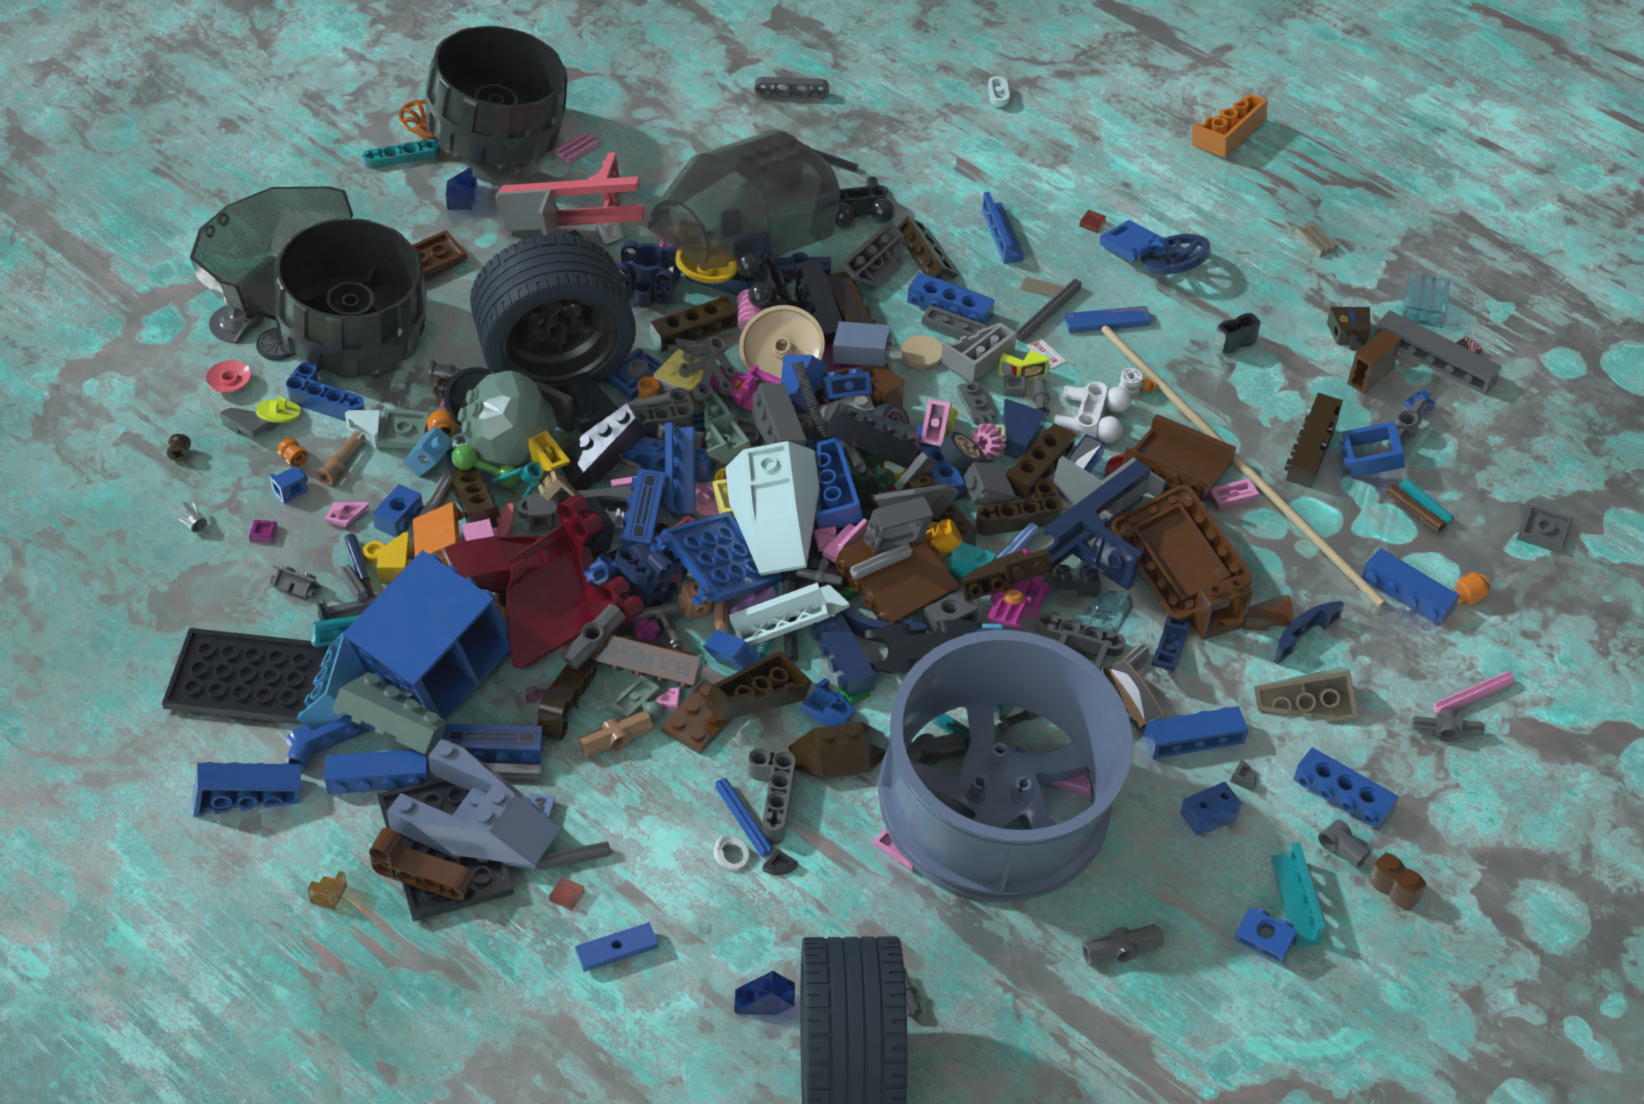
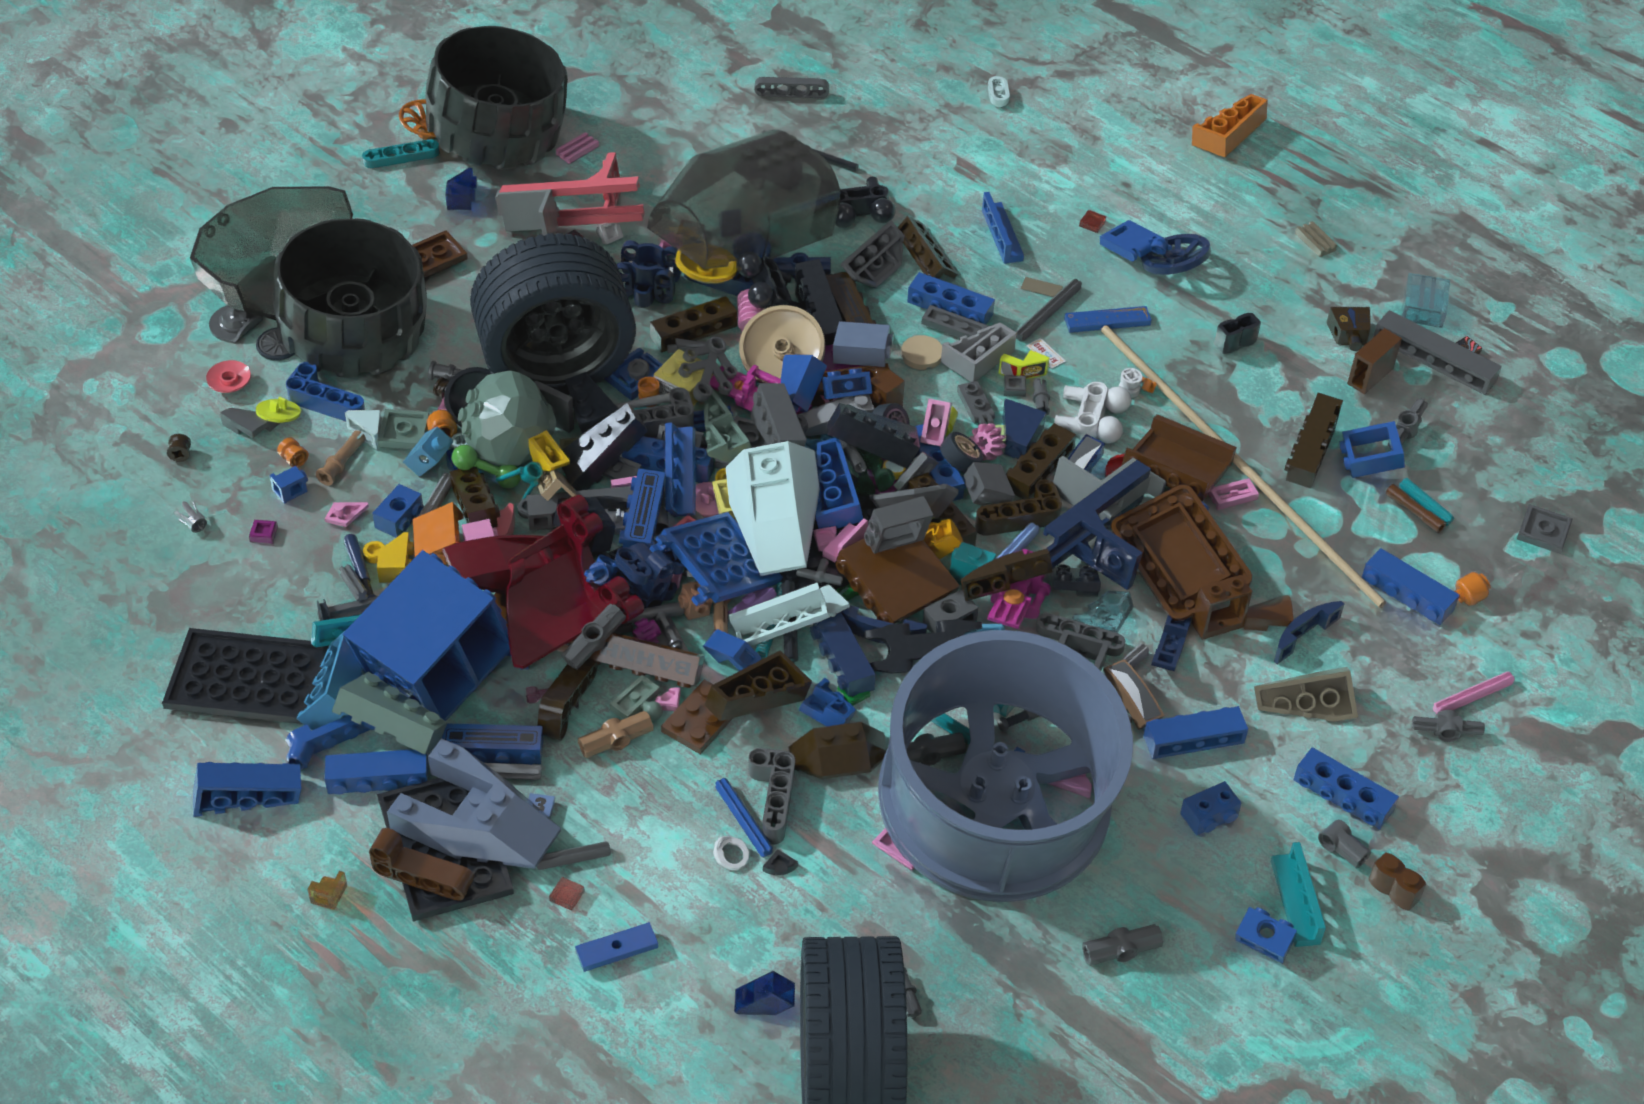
(303, 583): dark grey hinge -> none
(812, 400): dark grey piece -> none
(881, 561): light grey axle -> none
(1244, 776): dark grey tile -> none
(1424, 395): blue tile -> none

